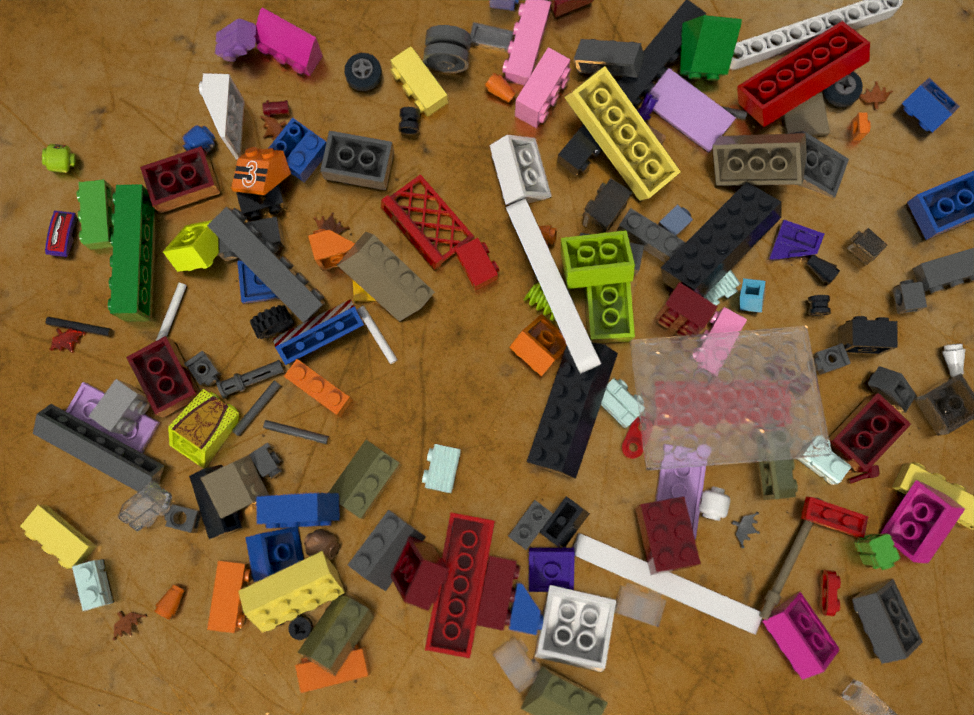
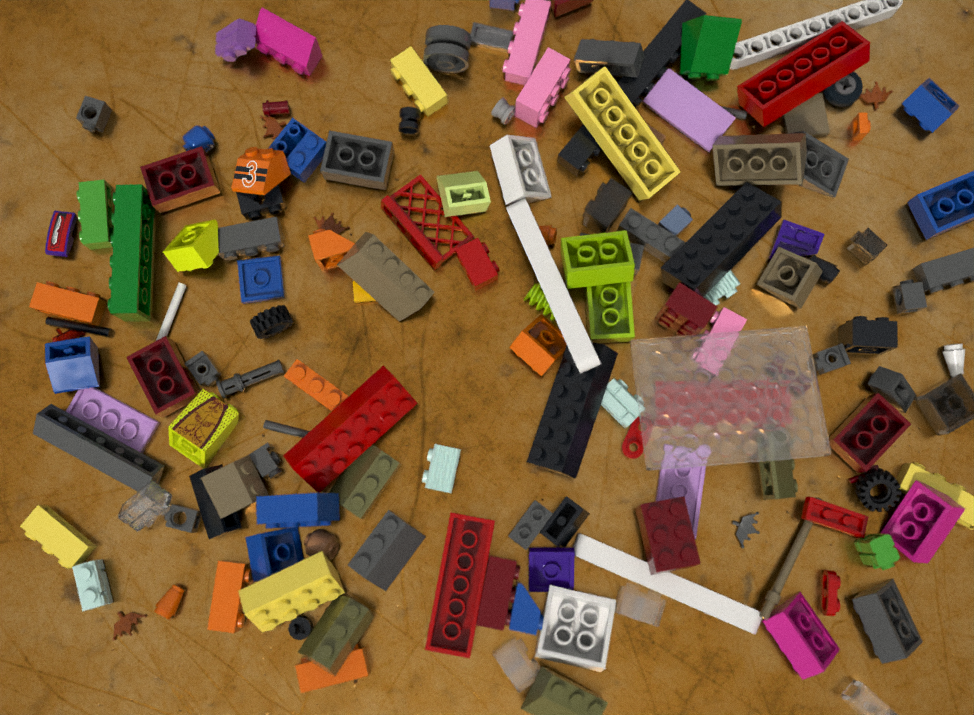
(58, 158): lime head -> none
(68, 303): none -> orange brick
(72, 364): none -> blue slope
(88, 108): none -> dark grey brick
(120, 408): light grey brick -> none
(225, 108): white slope -> none
(254, 410): dark grey bar -> none
(266, 264): dark grey brick -> none
(317, 332): blue brick -> none
(350, 429): none -> red brick
(356, 68): black wheel -> none
(377, 334): white bar -> none
(419, 573): dark red brick -> none
(463, 193): none -> yellowish green slope
(498, 86): orange cone -> none
(503, 111): none -> light grey wheel
(647, 106): dark purple pin -> none
(714, 503): white head -> none
(752, 295): medium azure brick -> none
(790, 277): none -> dark tan slope
(819, 305): black wheel -> none
(829, 467): light aqua brick -> none
(886, 498): none -> black tyre

